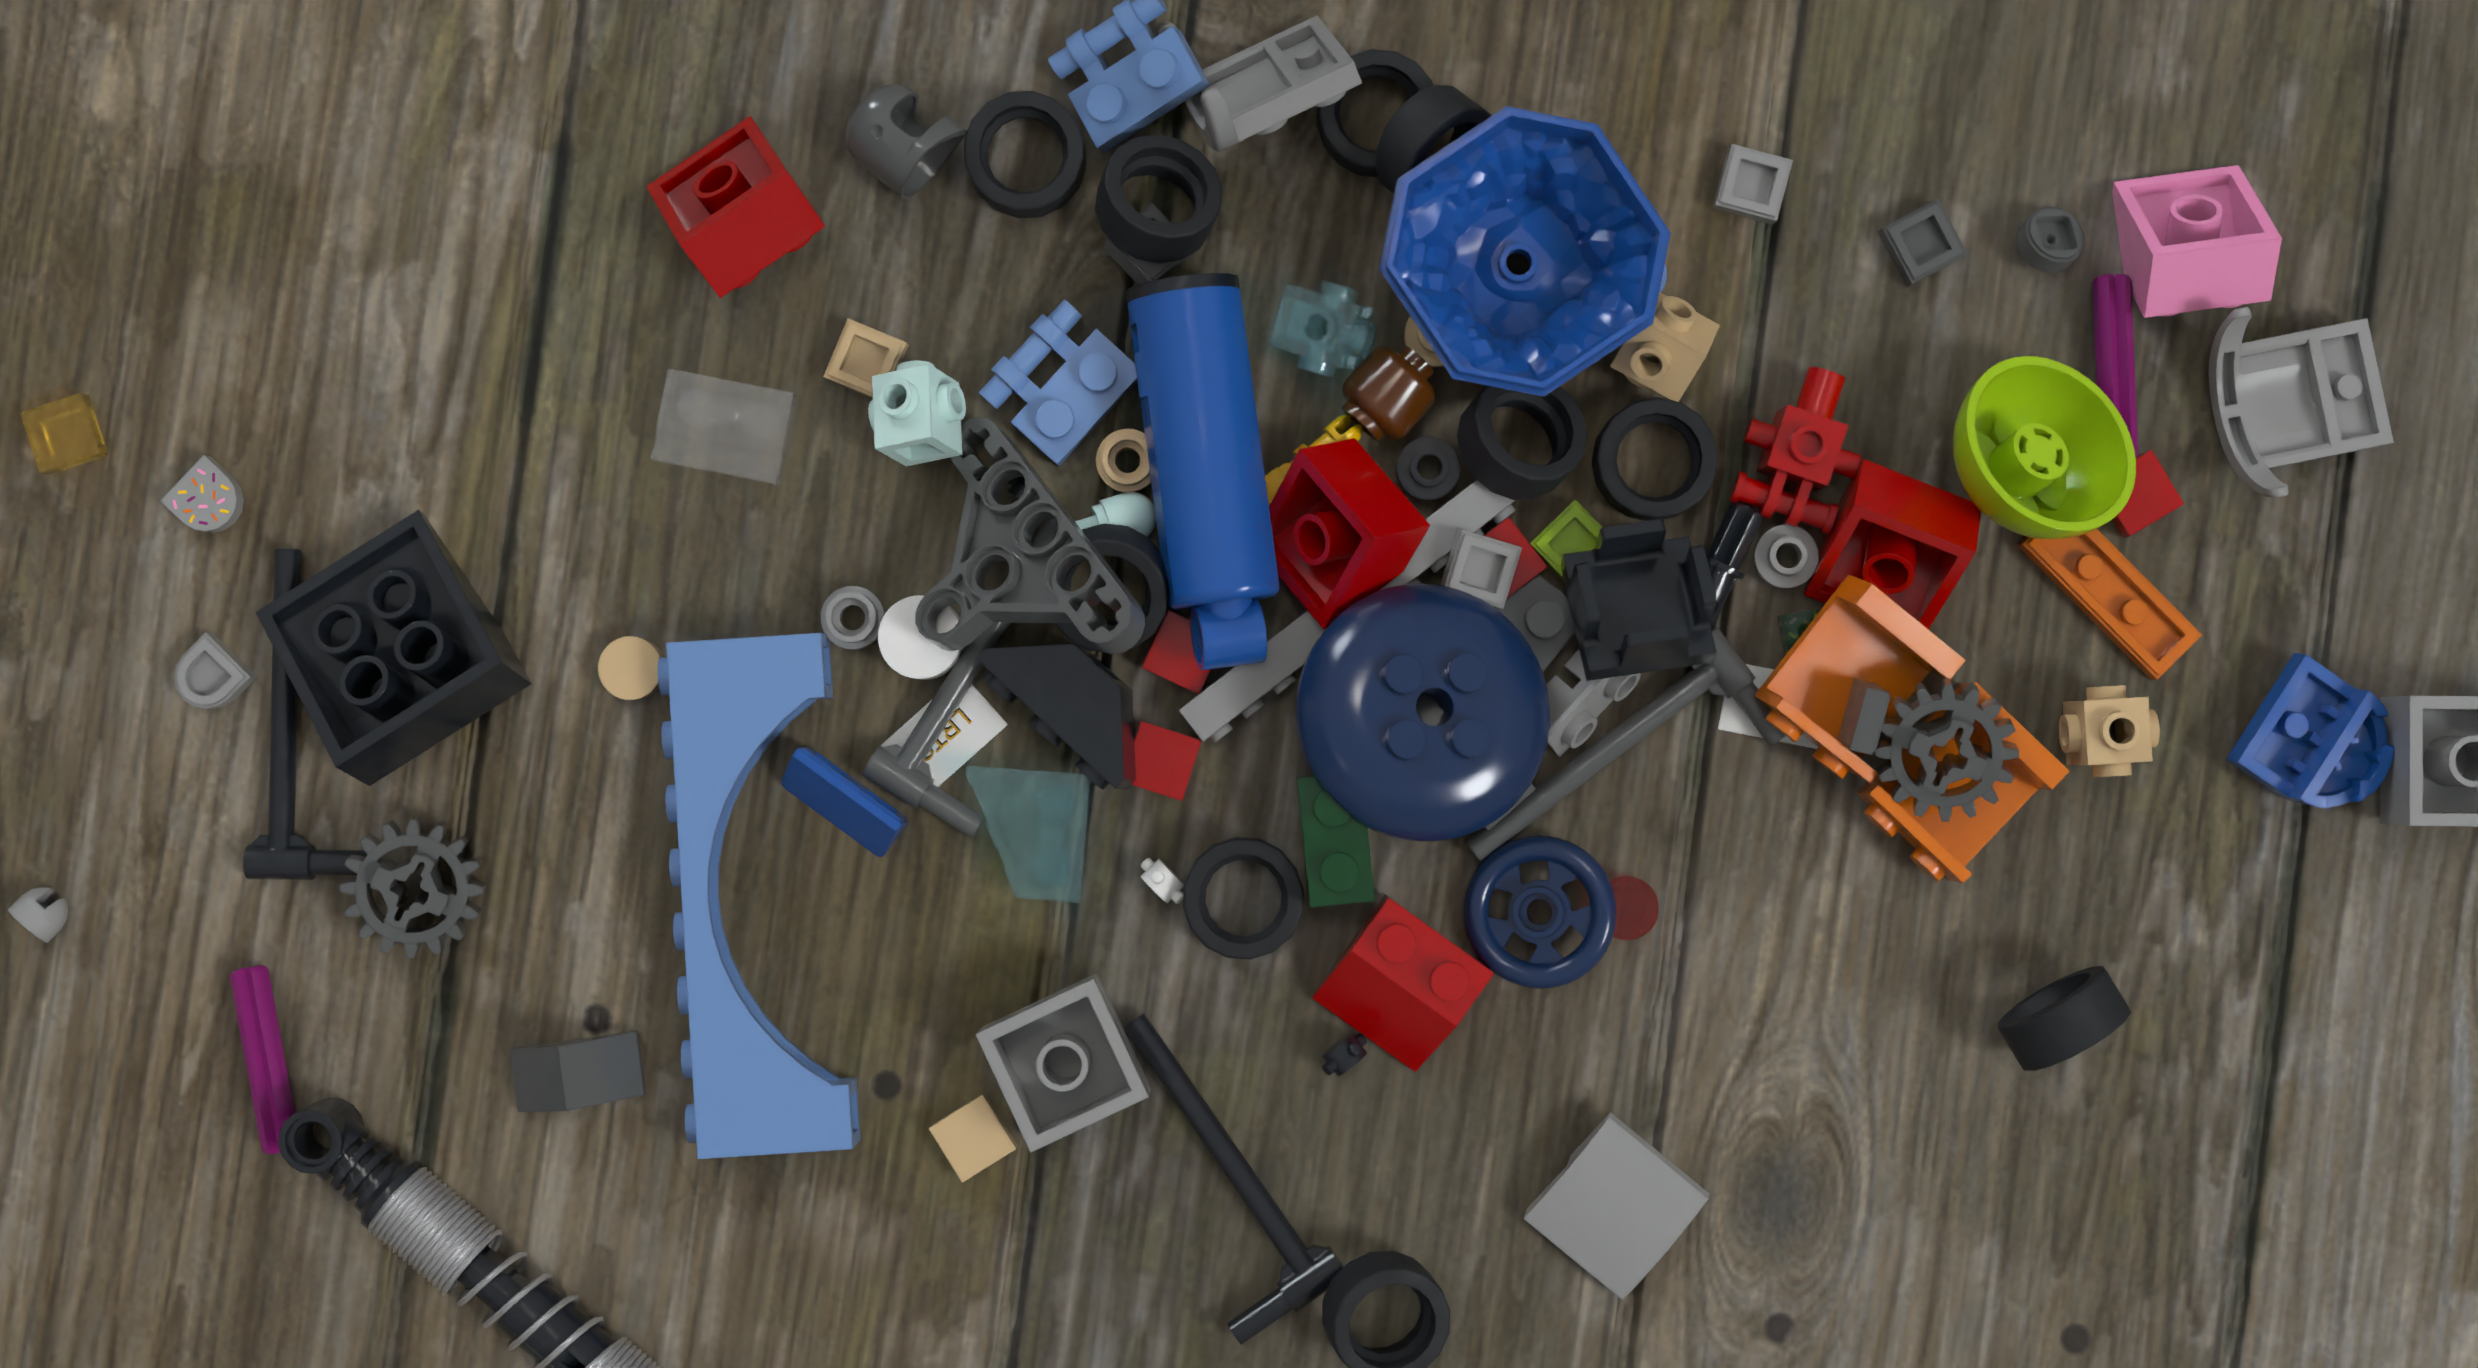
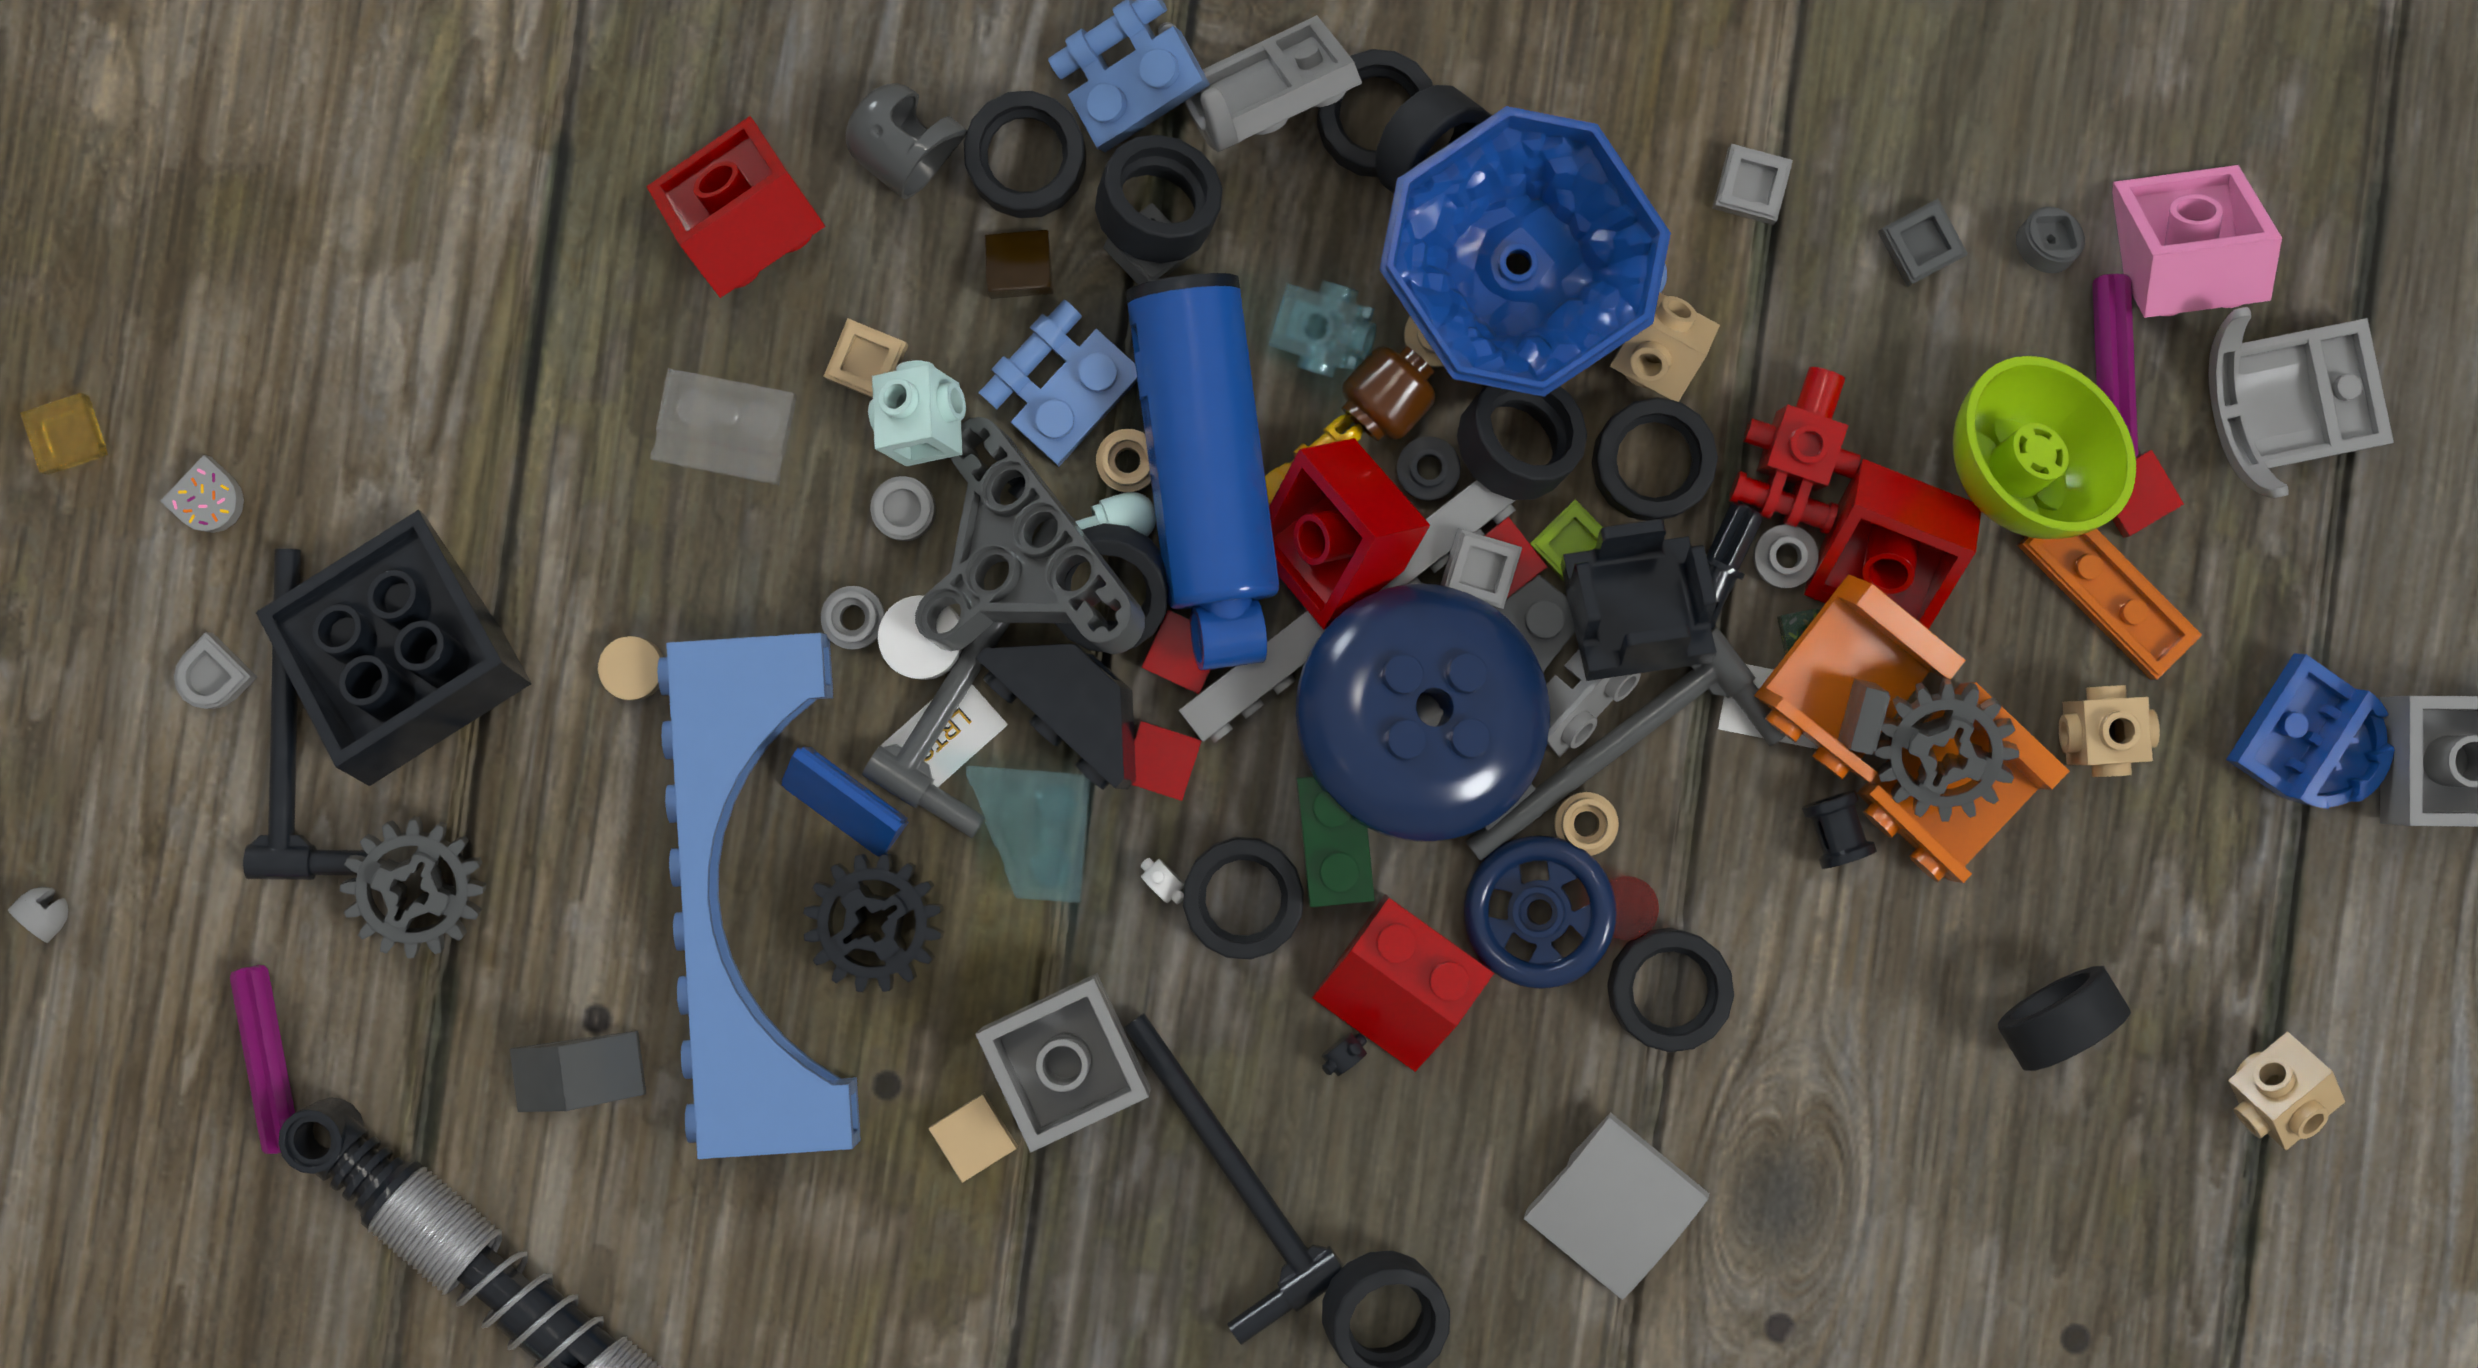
(855, 898): none -> black gear
(903, 508): none -> light grey tile
(1018, 264): none -> dark brown slope
(1605, 816): none -> tan plate
(1717, 1002): none -> black tyre
(1839, 829): none -> black bush
(2285, 1092): none -> tan brick

